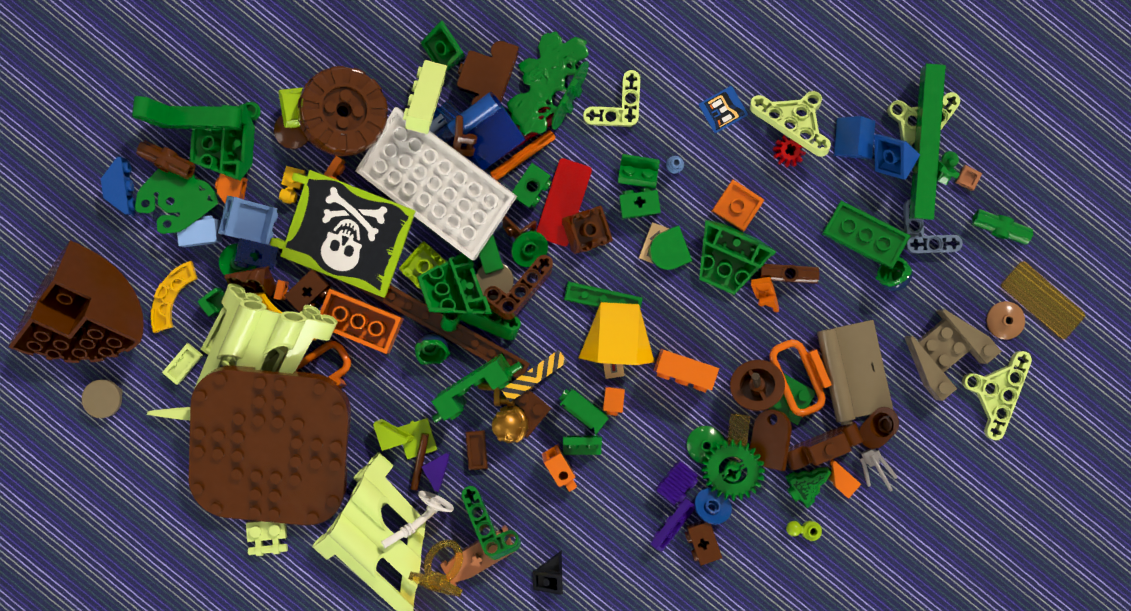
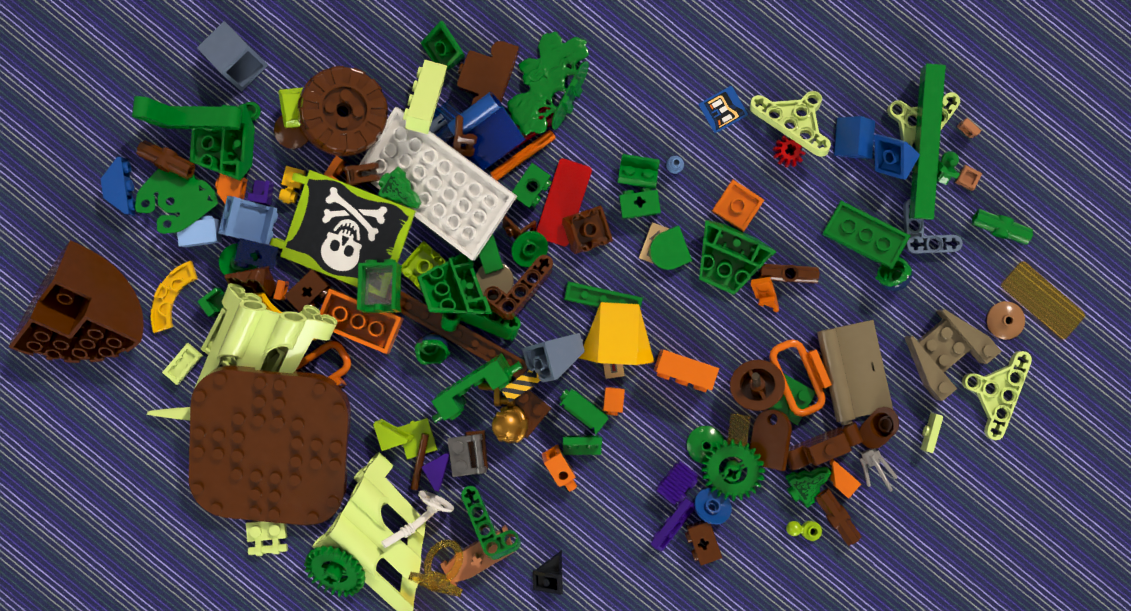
(102, 398): dark tan tile -> none
(232, 56): none -> sand blue slope
(262, 192): none -> dark purple panel
(331, 573): none -> green gear
(354, 174): none -> reddish brown piece
(379, 286): none -> window
(398, 189): none -> green rock
(460, 455): none -> flat silver plate
(554, 356): none -> sand blue slope
(620, 112): yellowish green beam -> none
(838, 517): none -> reddish brown piece
(931, 432): none -> yellowish green plate
(968, 128): none -> nougat tile

